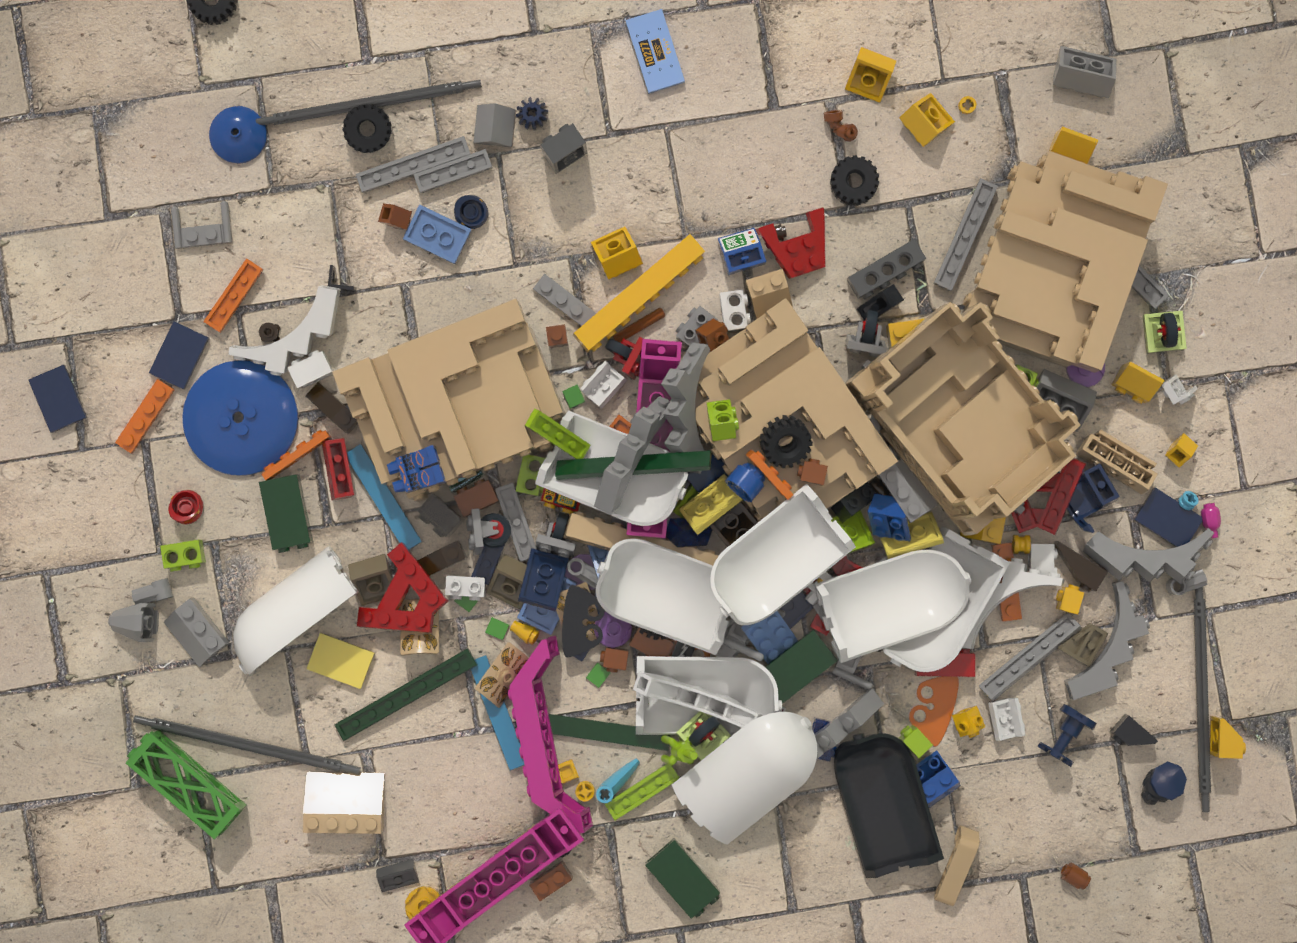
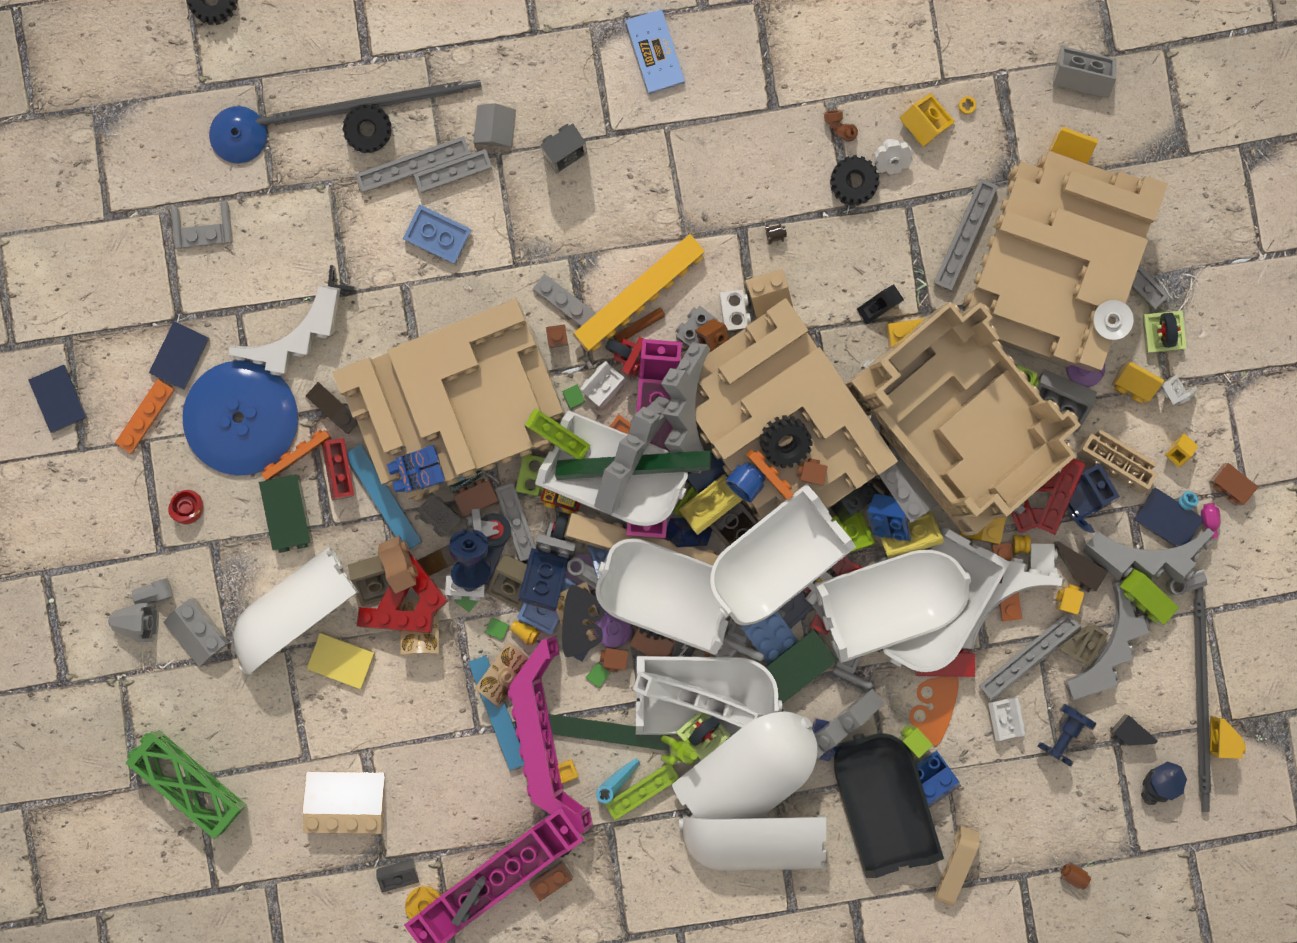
(182, 550): lime brick -> none
(233, 295): orange plate -> none
(246, 744): dark grey axle -> none
(274, 336): dark brown brick -> none
(310, 370): white brick -> none
(395, 216): dark orange brick -> none
(397, 564): none -> medium nougat brick
(406, 694): dark green tile -> none
(468, 551): none -> dark blue piece
(471, 211): dark blue piece -> none
(471, 900): none -> dark grey hinge
(524, 113): dark blue gear -> none
(583, 793): yellow wheel -> none
(617, 252): yellow slope -> none
(683, 878): dark green brick -> none
(722, 420): lime brick -> none
(742, 251): blue slope -> none
(756, 843): none -> white panel
(800, 253): red wing -> none
(867, 342): light grey plate -> none
(870, 74): yellow slope -> none
(893, 156): none -> white plant
(910, 250): dark grey brick -> none
(968, 722): yellow brick -> none
(1123, 319): none -> white dish
(1148, 597): none -> lime brick
(1233, 484): none -> dark orange brick

